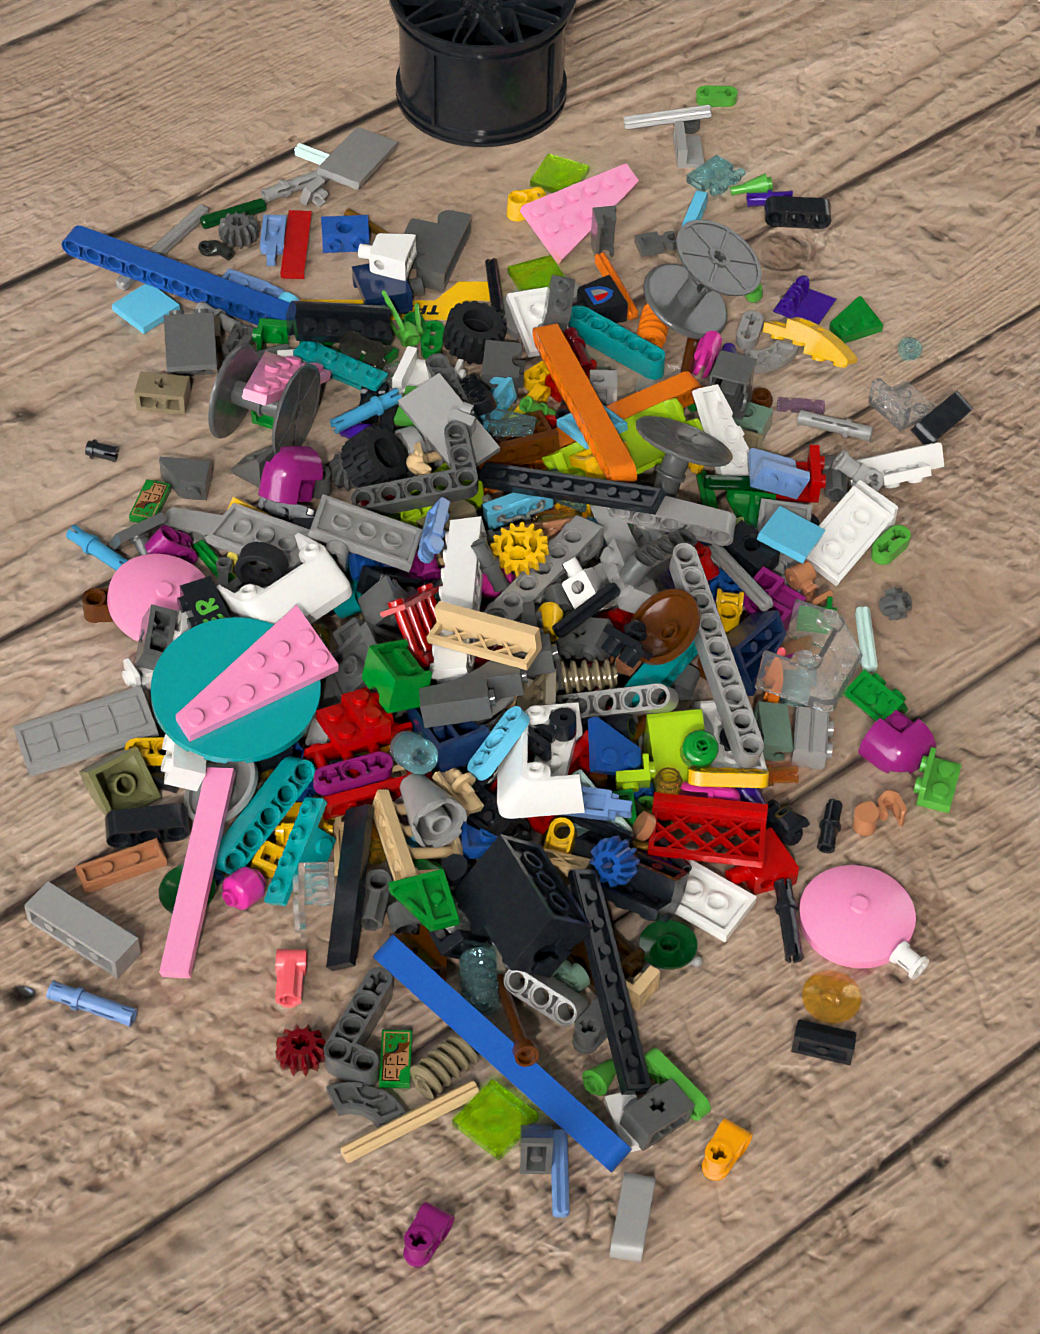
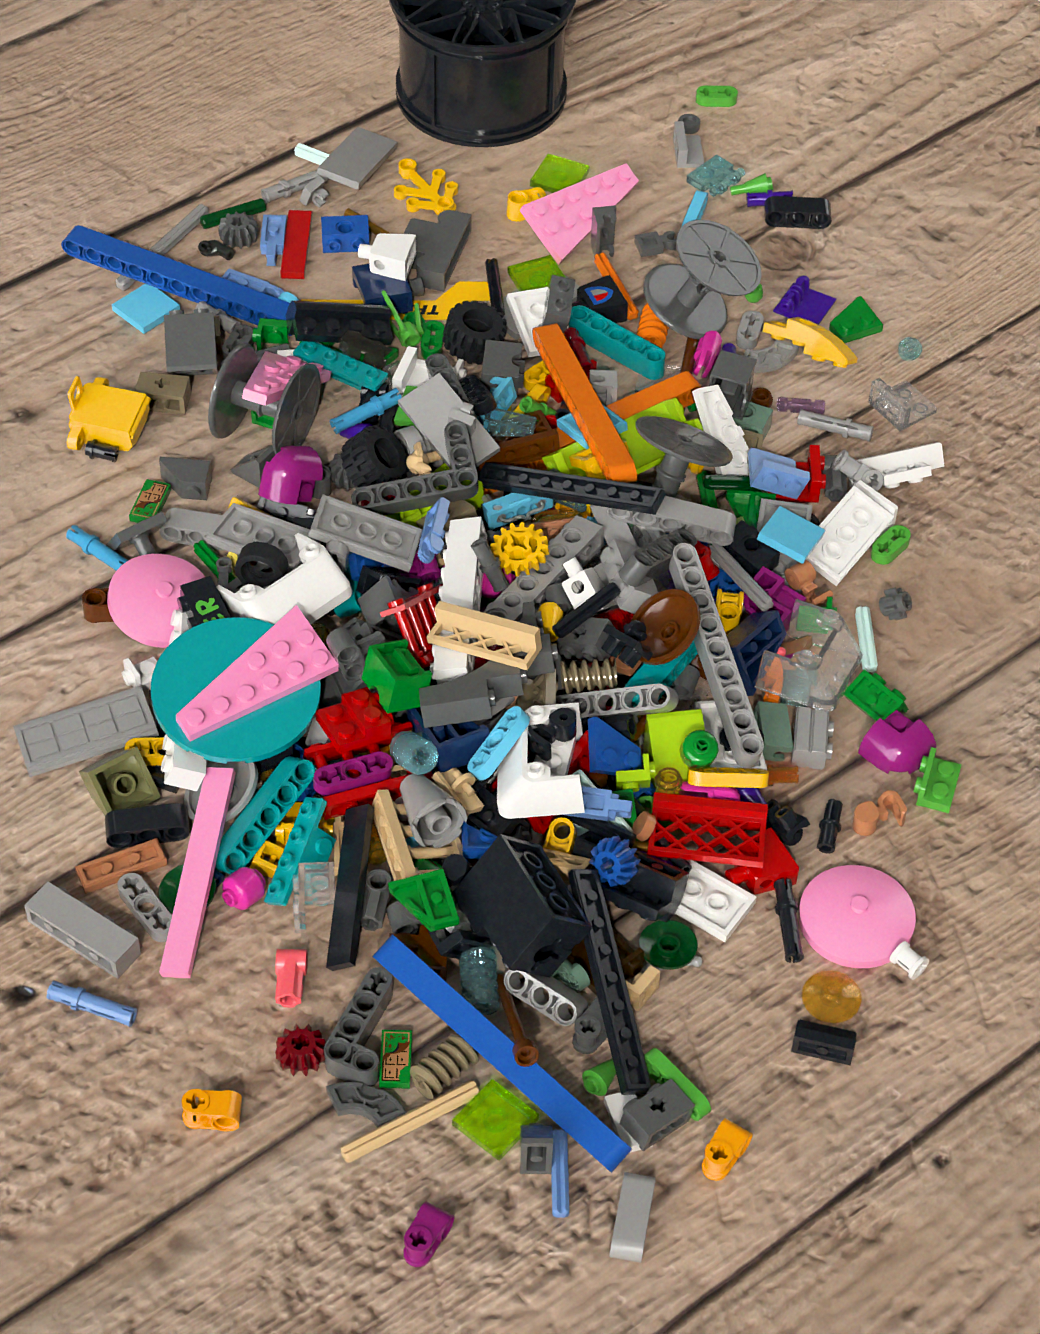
(105, 414): none -> yellow piece
(145, 895): none -> light grey beam
(155, 635): dark grey brick -> none
(172, 543): magenta piece -> none
(213, 1111): none -> light orange piece
(350, 653): none -> dark grey beam
(408, 170): none -> yellow plant
(667, 117): axle -> none
(942, 418): black beam -> none

